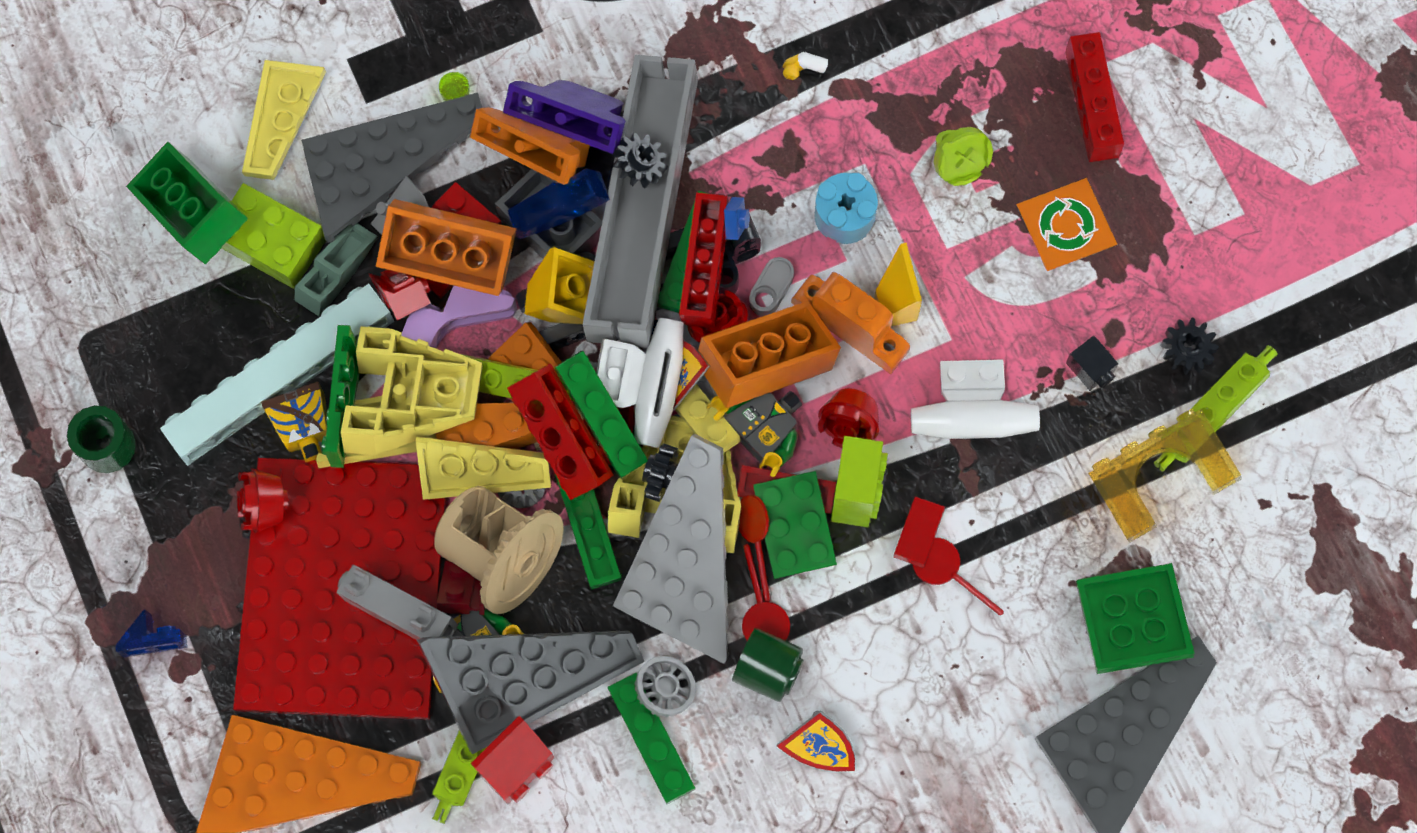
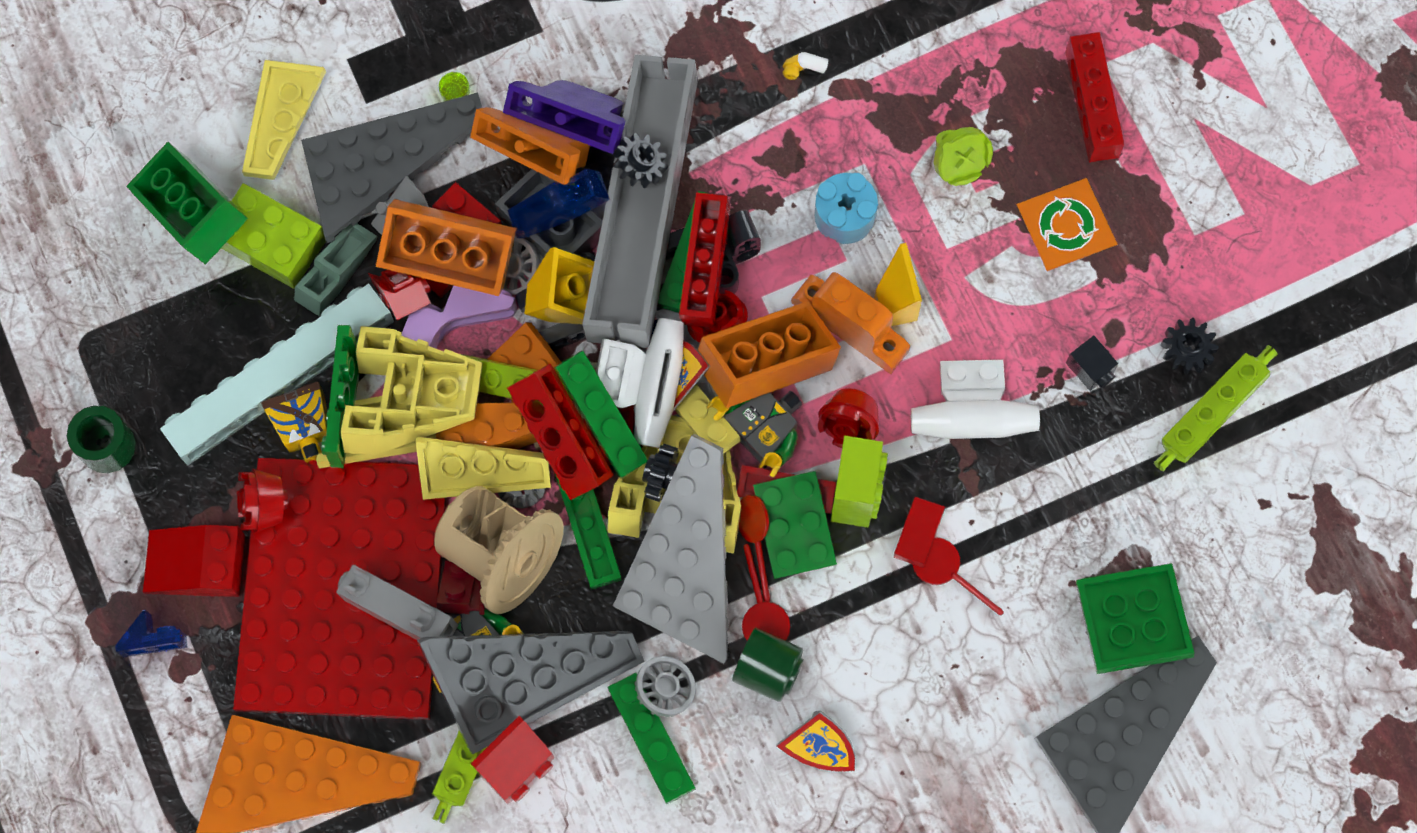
(195, 561): none -> red slope
(519, 265): none -> light grey wheel
(736, 218): blue plate -> none
(775, 281): light grey piece -> none
(1189, 437): clear yellow arch -> none

